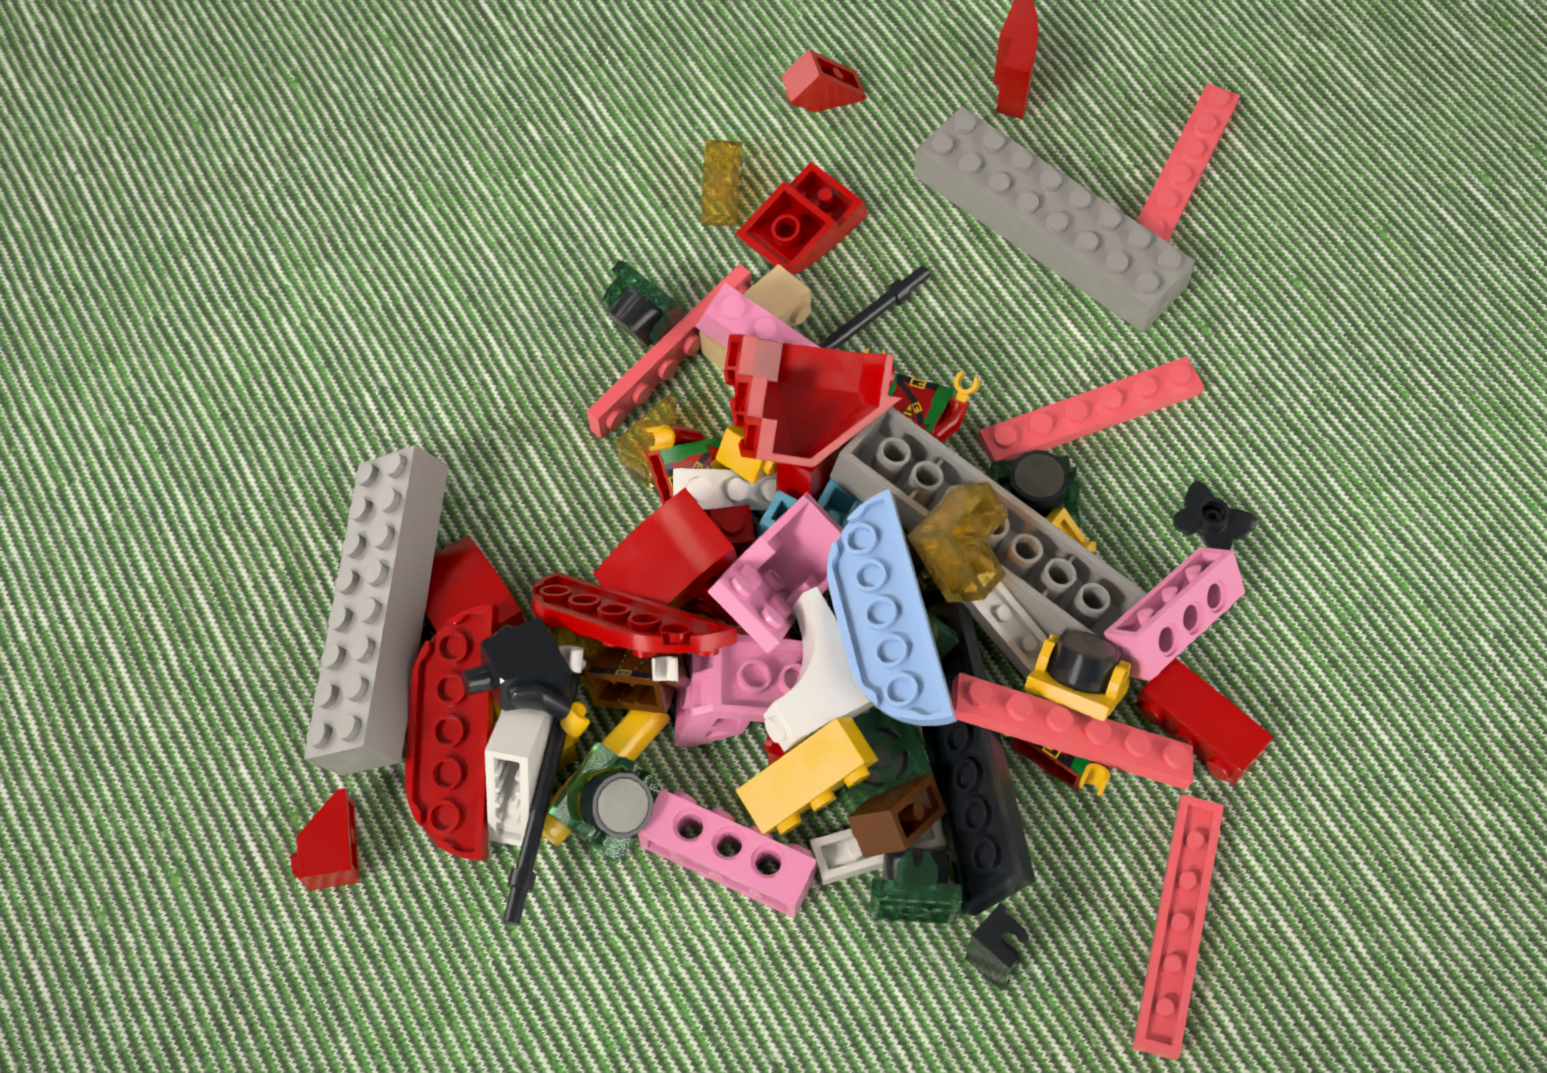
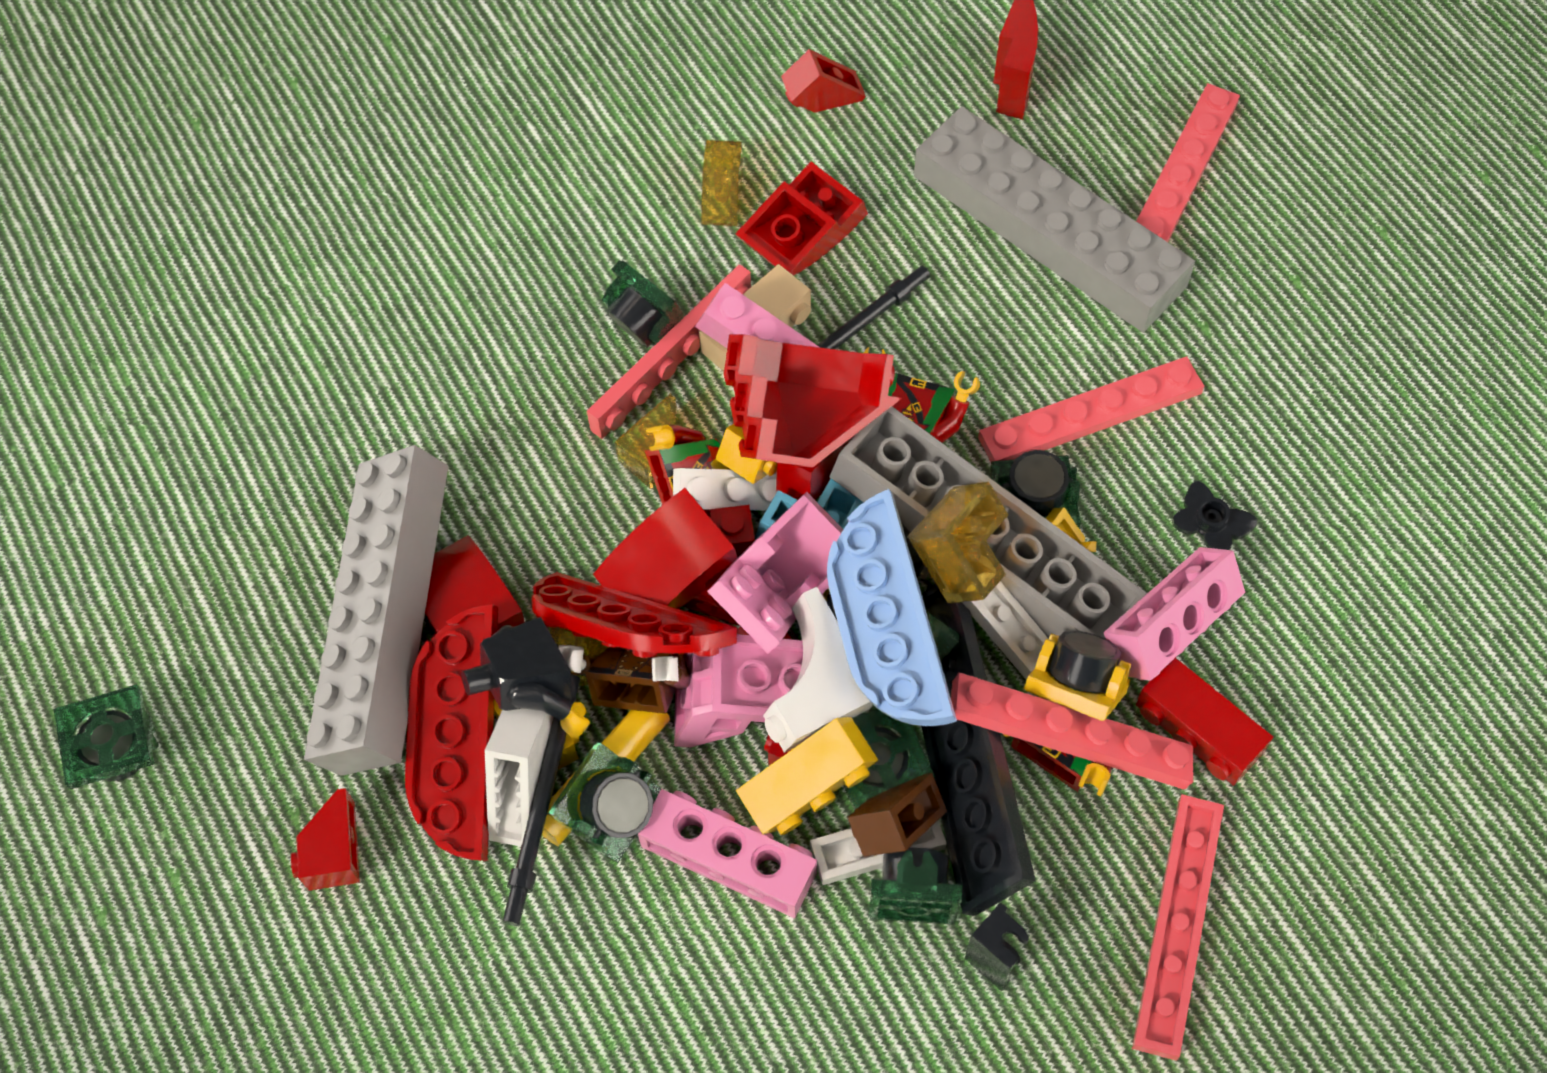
(109, 742): none -> clear green piece

